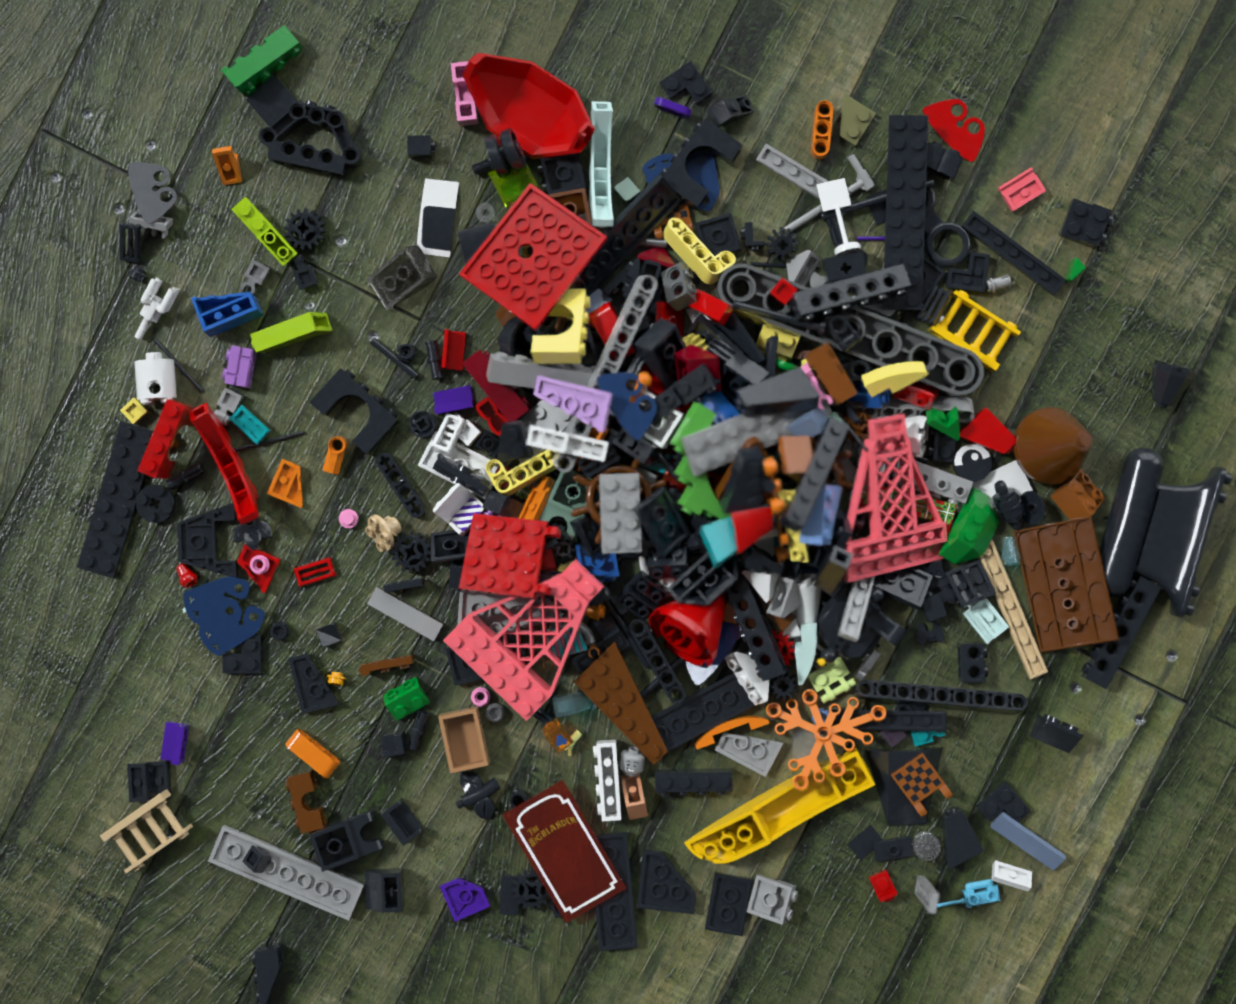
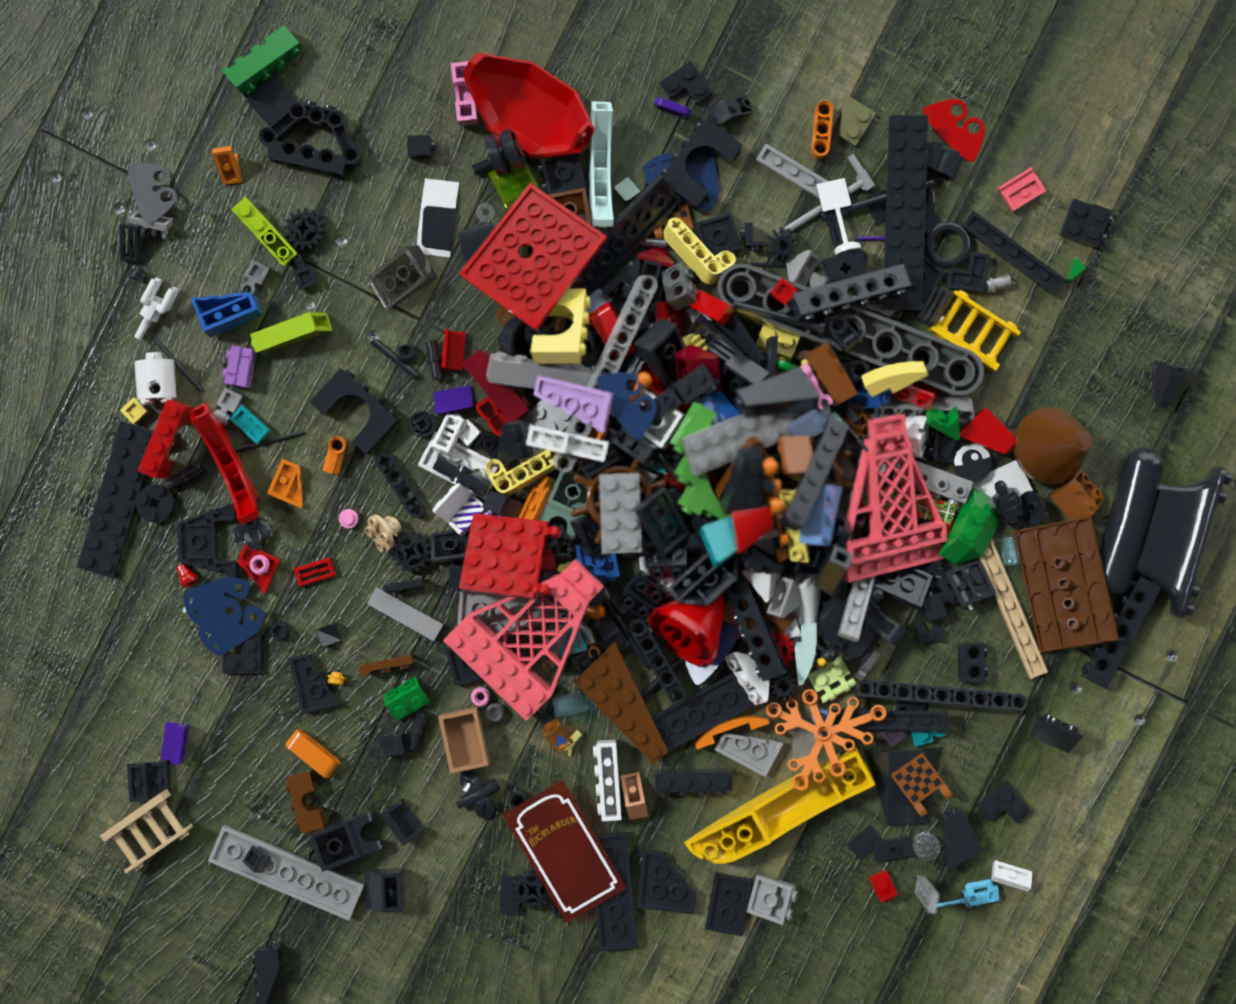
(464, 898): dark purple plate -> none
(632, 761): light grey head -> none
(985, 620): light aqua plate -> none
(1028, 841): sand blue tile -> none

